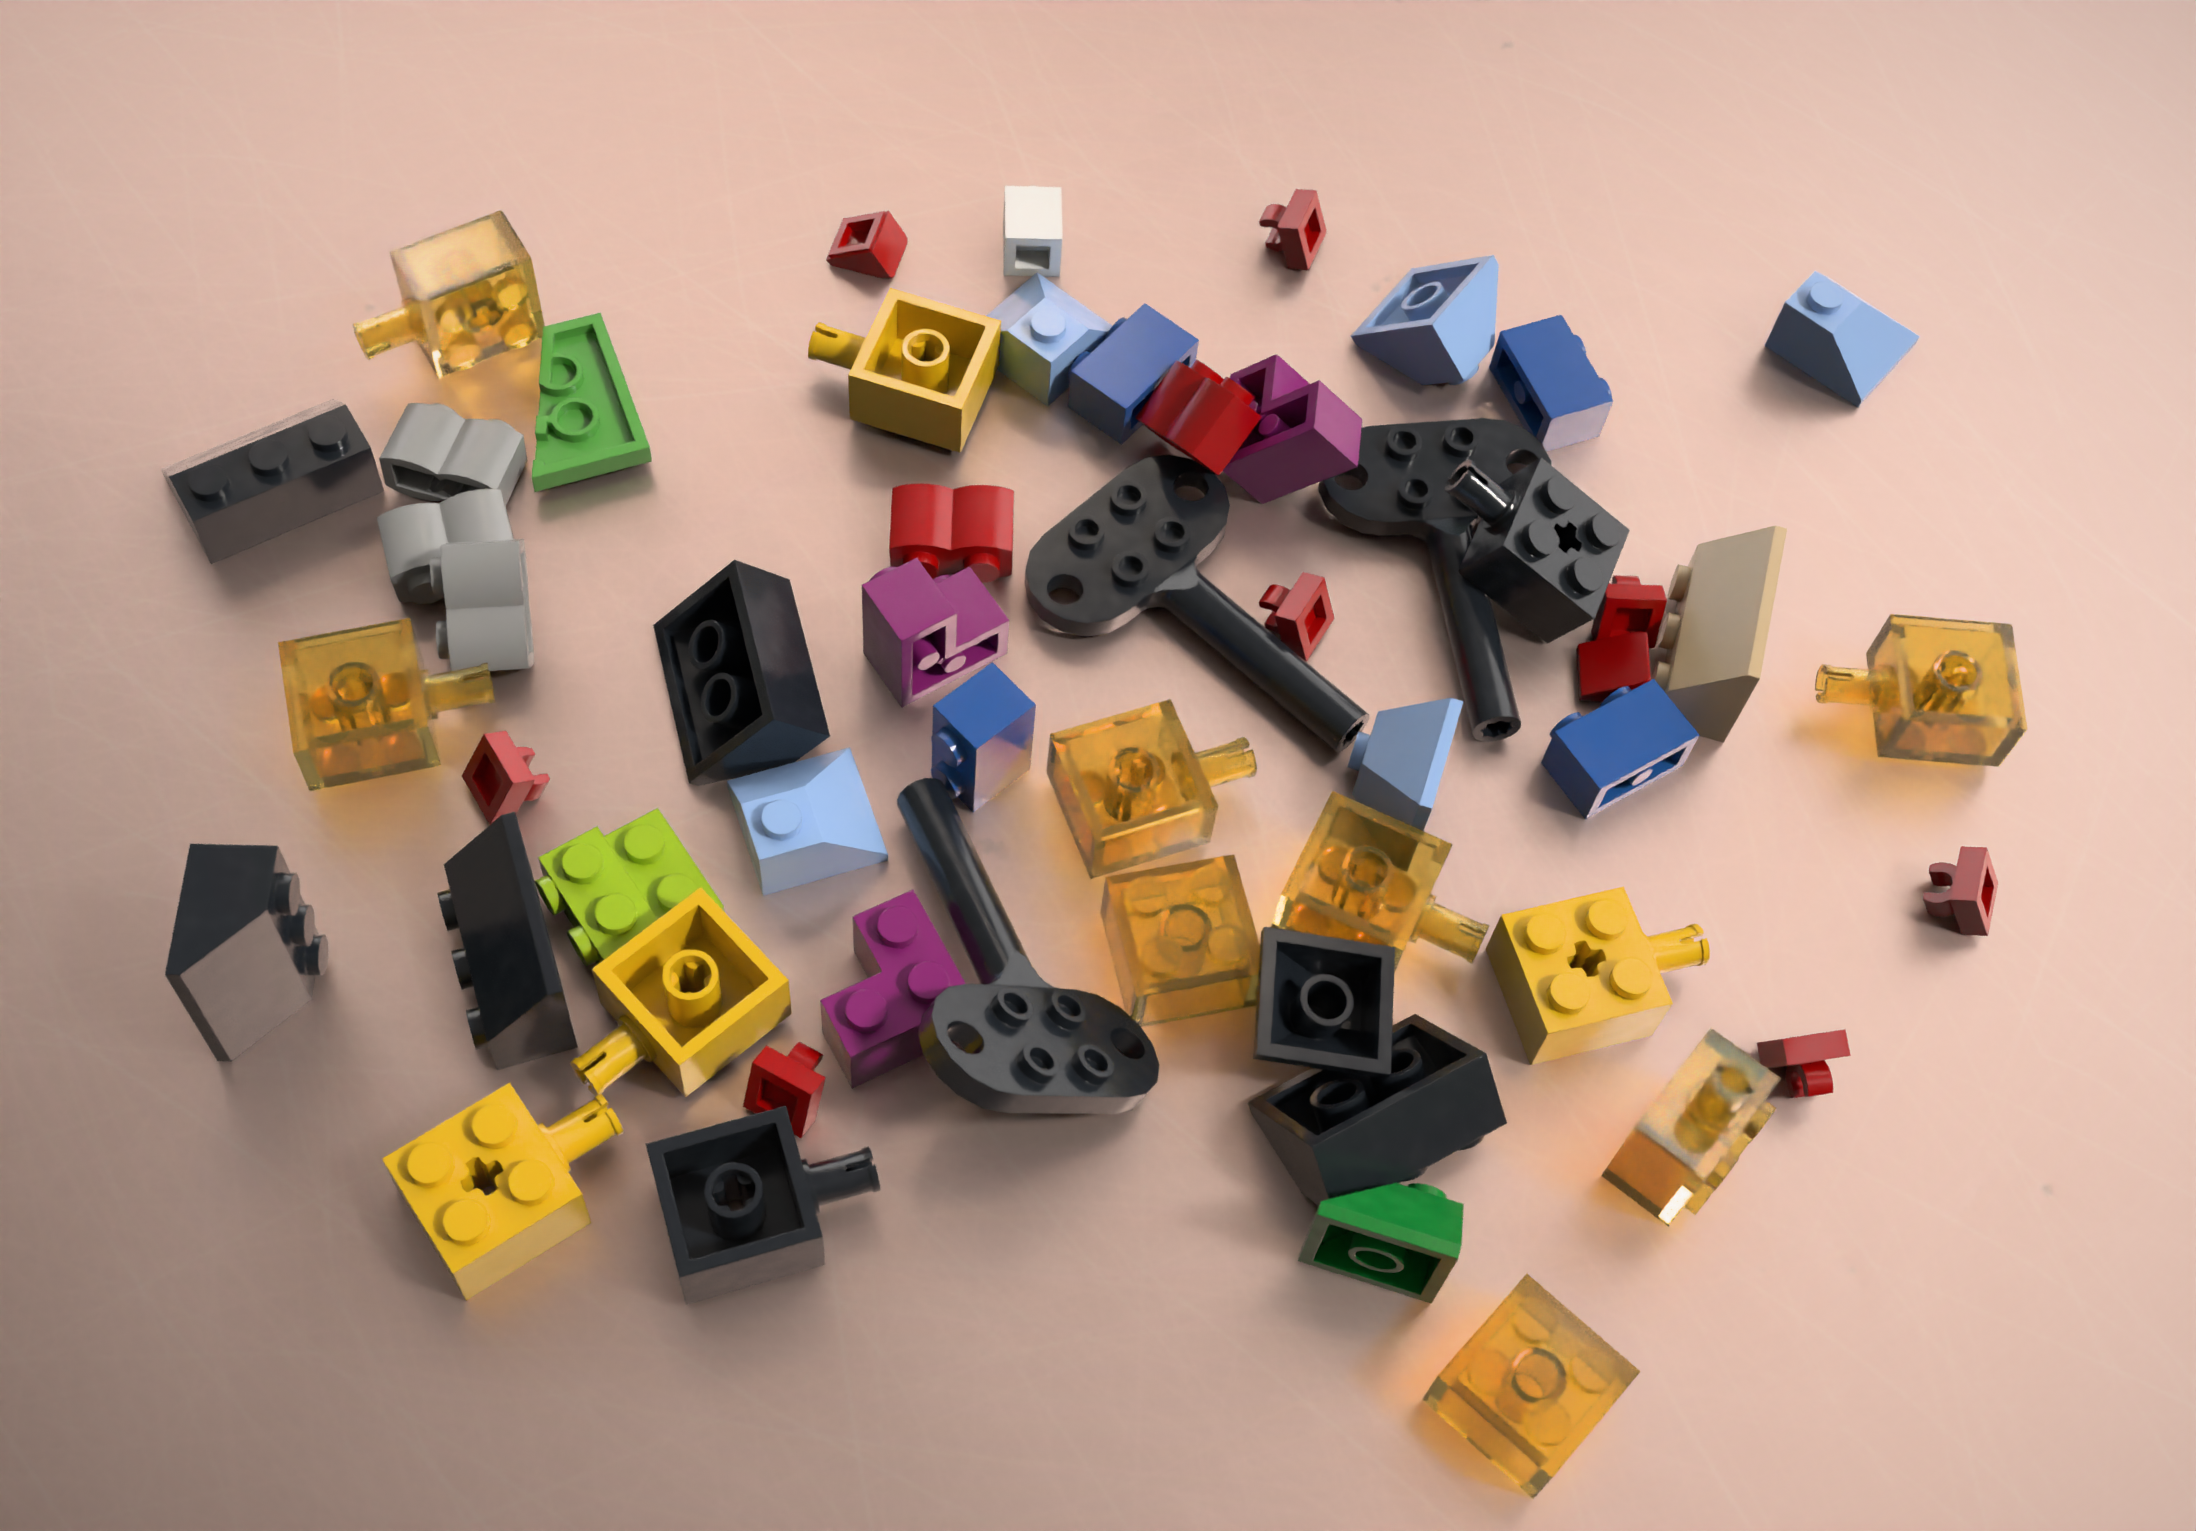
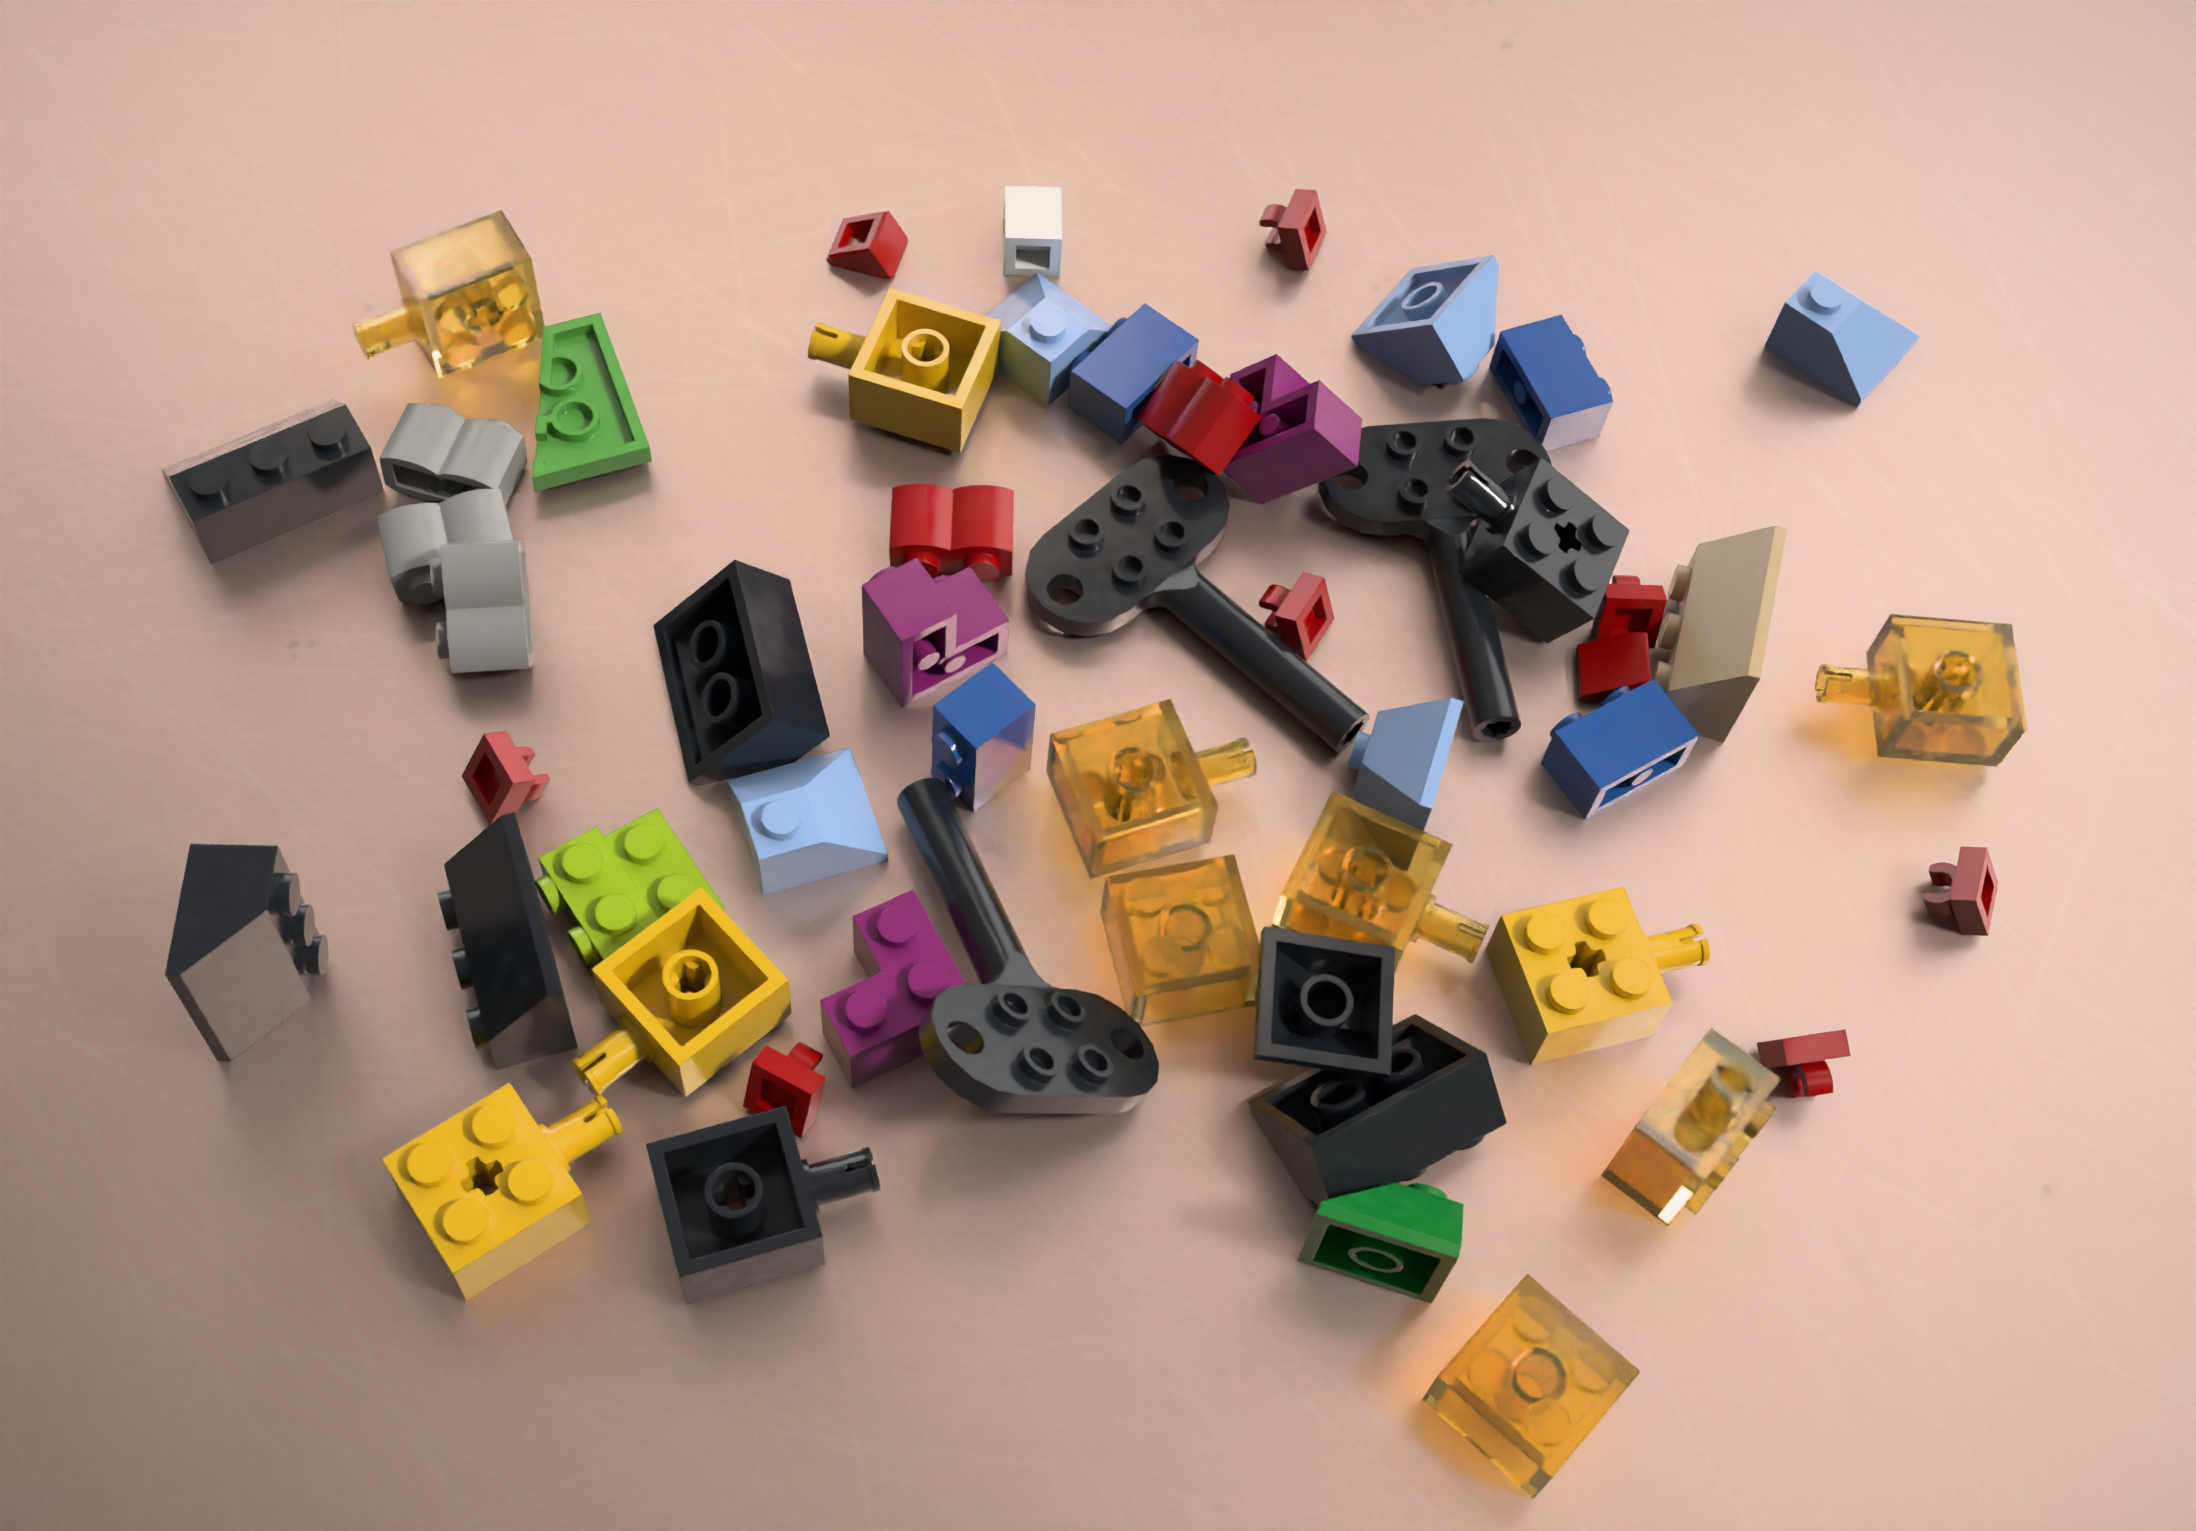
(368, 704): clear yellow brick -> none

